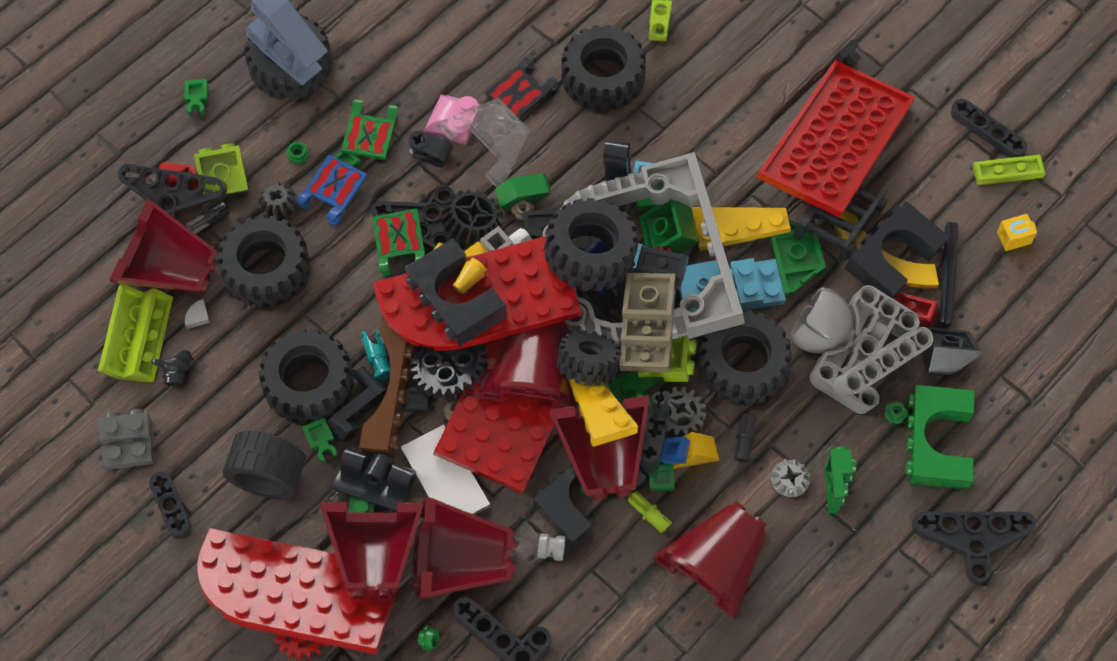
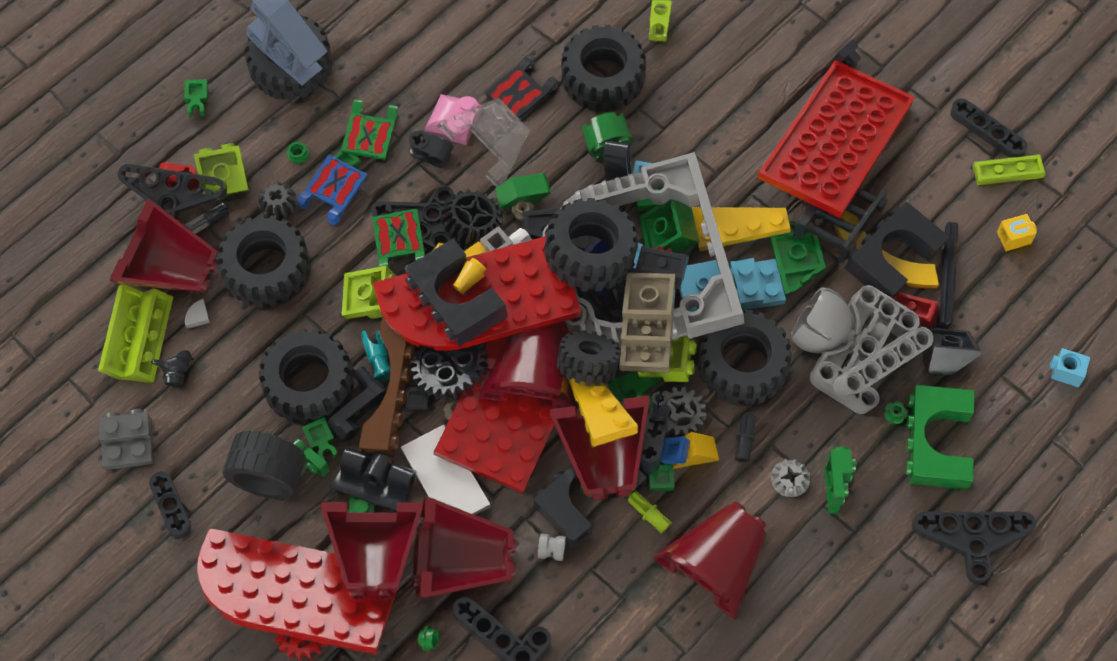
(313, 461): none -> green plate
(359, 292): none -> lime plate
(605, 128): none -> green brick
(1076, 361): none -> medium azure brick

